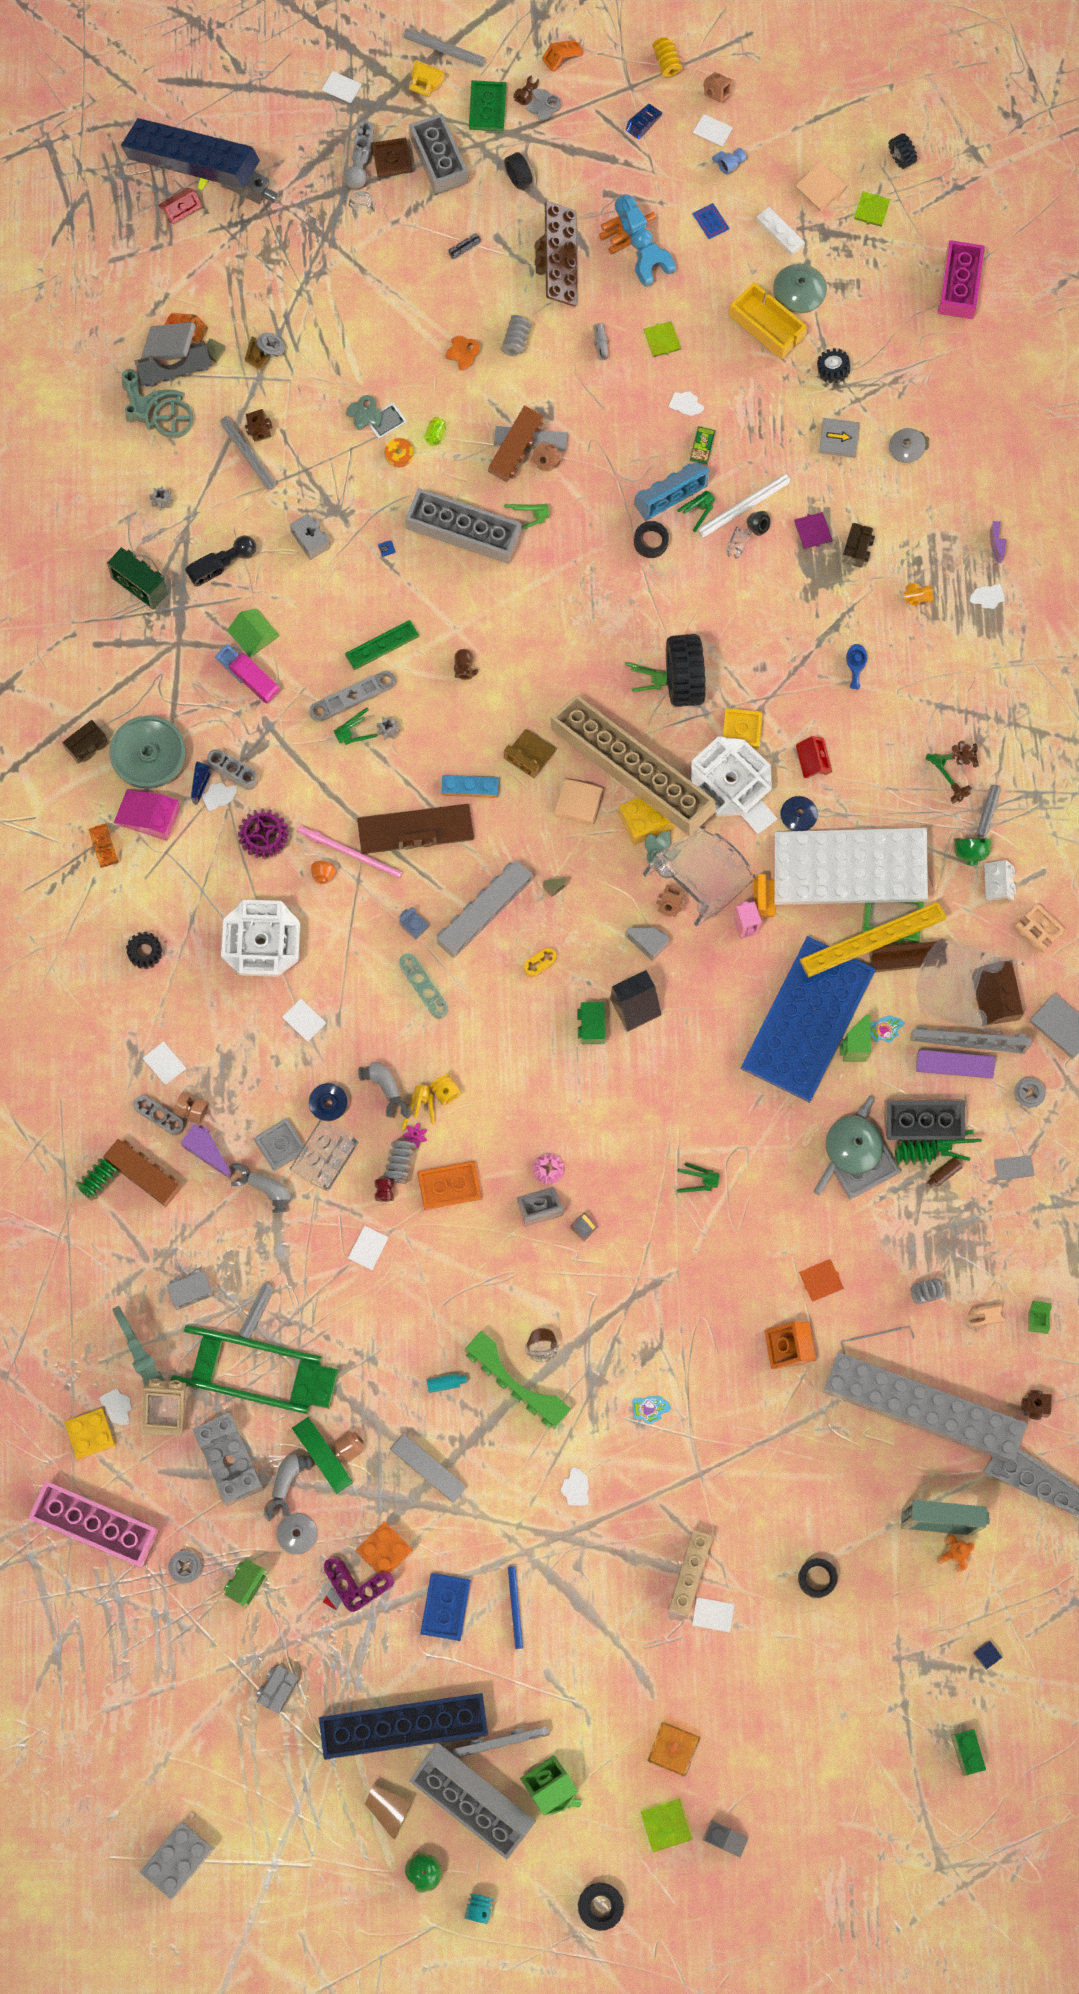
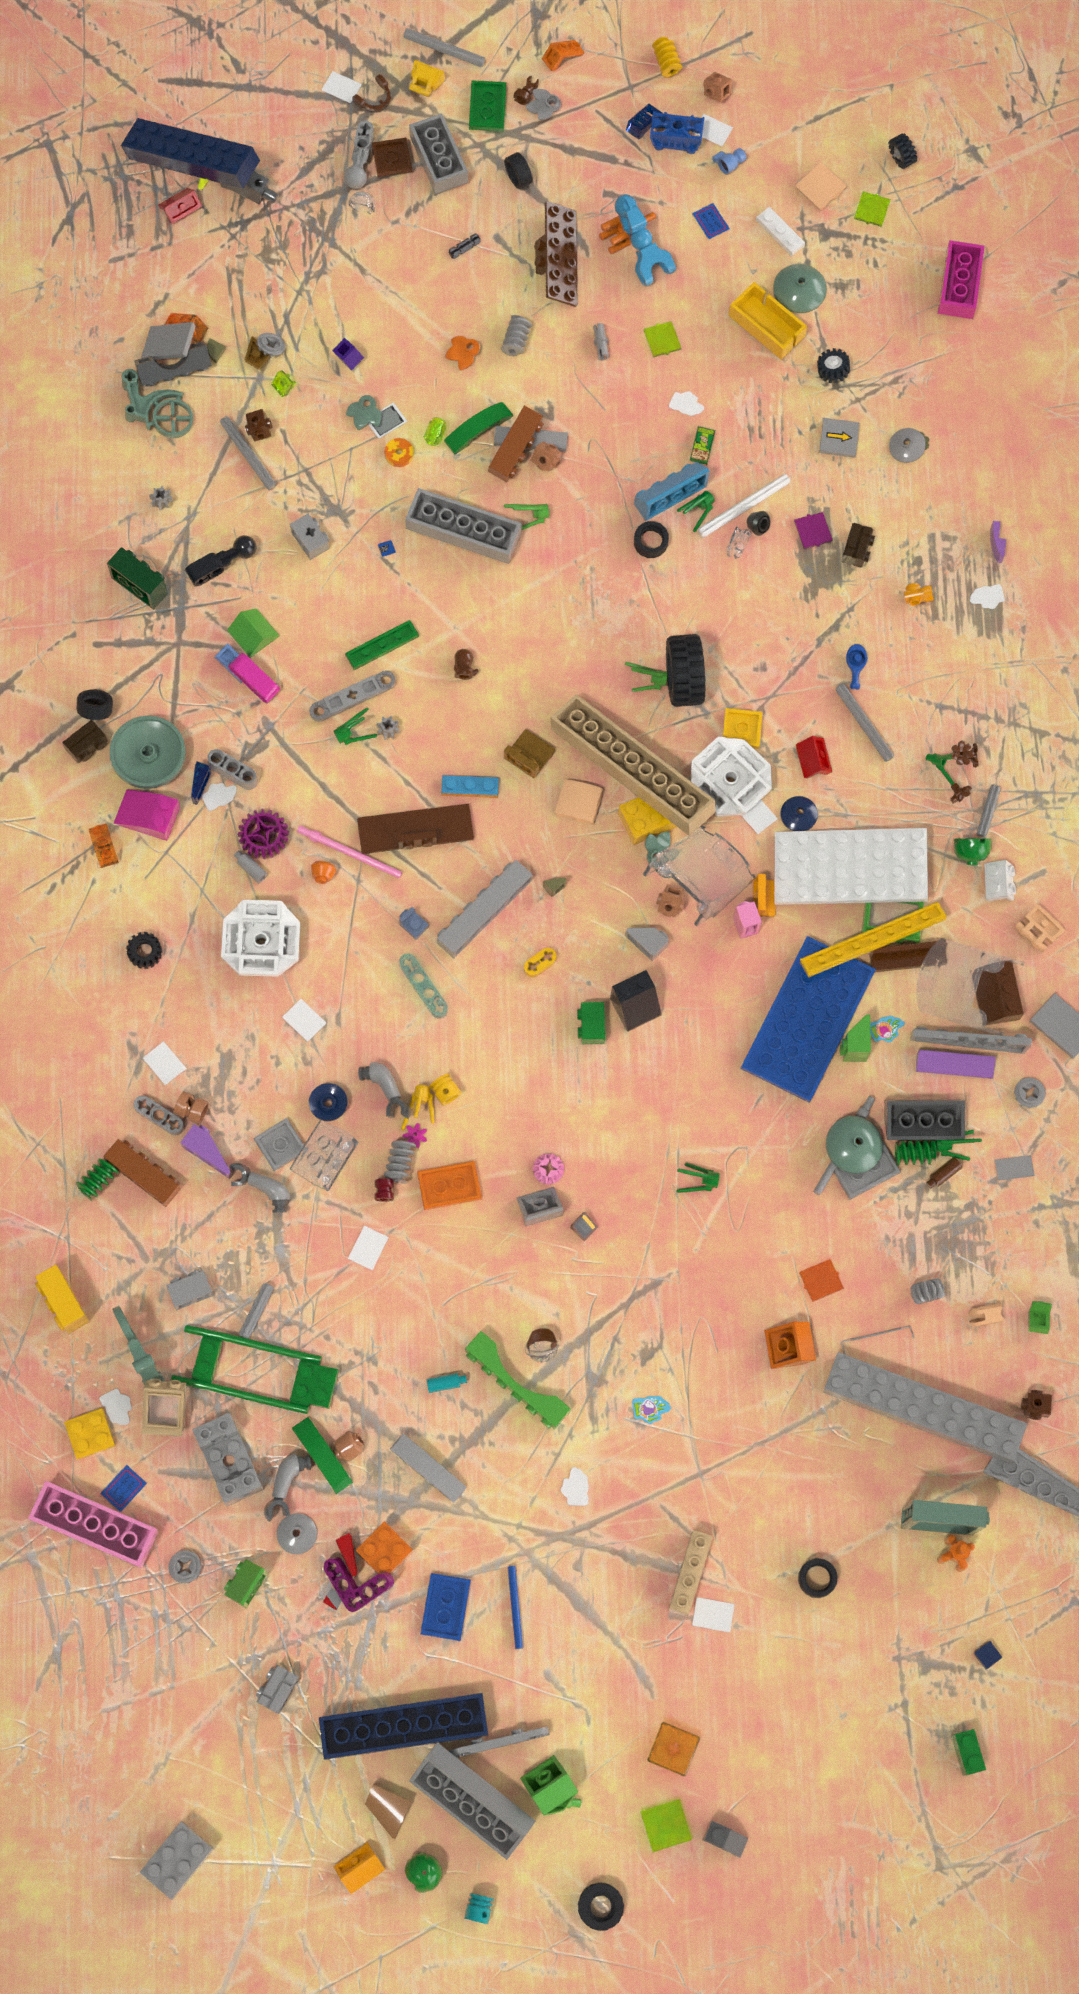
(61, 1299): none -> yellow brick
(94, 712): none -> black tyre
(123, 1488): none -> blue sticker
(250, 866): none -> light grey cylinder
(282, 383): none -> clear neon green tile
(346, 1548): none -> red slope
(348, 354): none -> dark purple brick
(359, 1868): none -> light orange panel
(360, 102): none -> reddish brown piece
(476, 425): none -> green slope
(676, 132): none -> blue piece
(864, 722): none -> light grey axle

